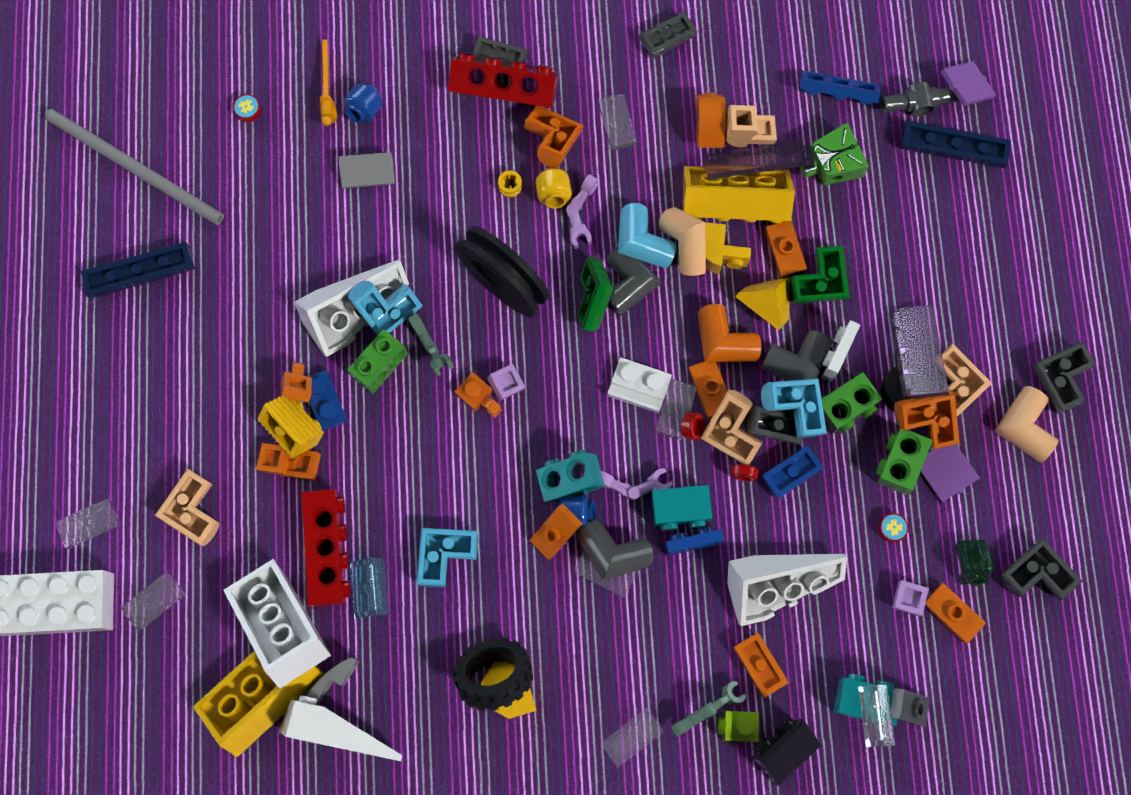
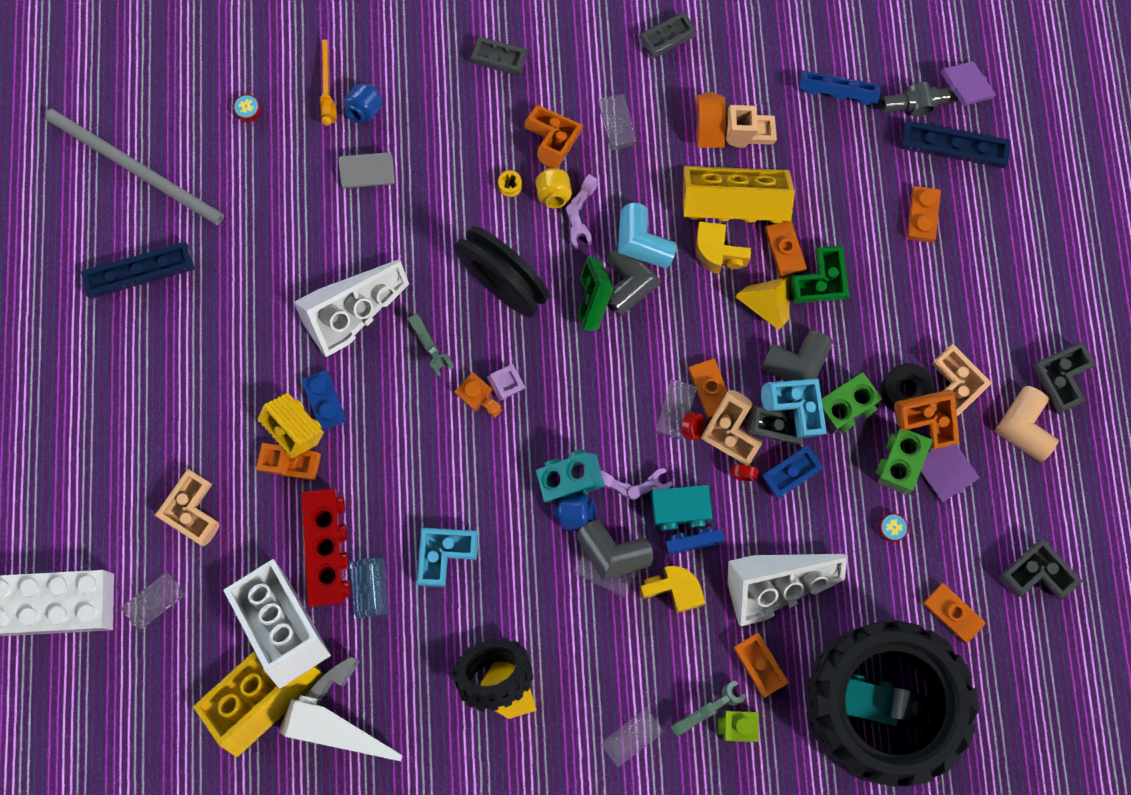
(87, 523): clear plate -> none
(296, 385): orange plate -> none
(377, 361): bright green brick -> none
(382, 312): medium azure brick -> none
(463, 82): red brick -> none
(555, 531): orange plate -> none
(639, 385): white plate -> none
(681, 584): none -> yellow brick
(690, 237): light nougat brick -> none
(720, 344): orange brick -> none
(763, 159): clear purple windscreen -> none
(785, 750): black slope -> none
(835, 359): white plate -> none
(836, 157): bright green torso -> none
(876, 715): clear plate -> none
(910, 598): lavender plate -> none
(918, 352): clear purple windscreen -> none
(923, 214): none -> orange plate
(951, 694): none -> black tyre
(974, 562): bracket -> none

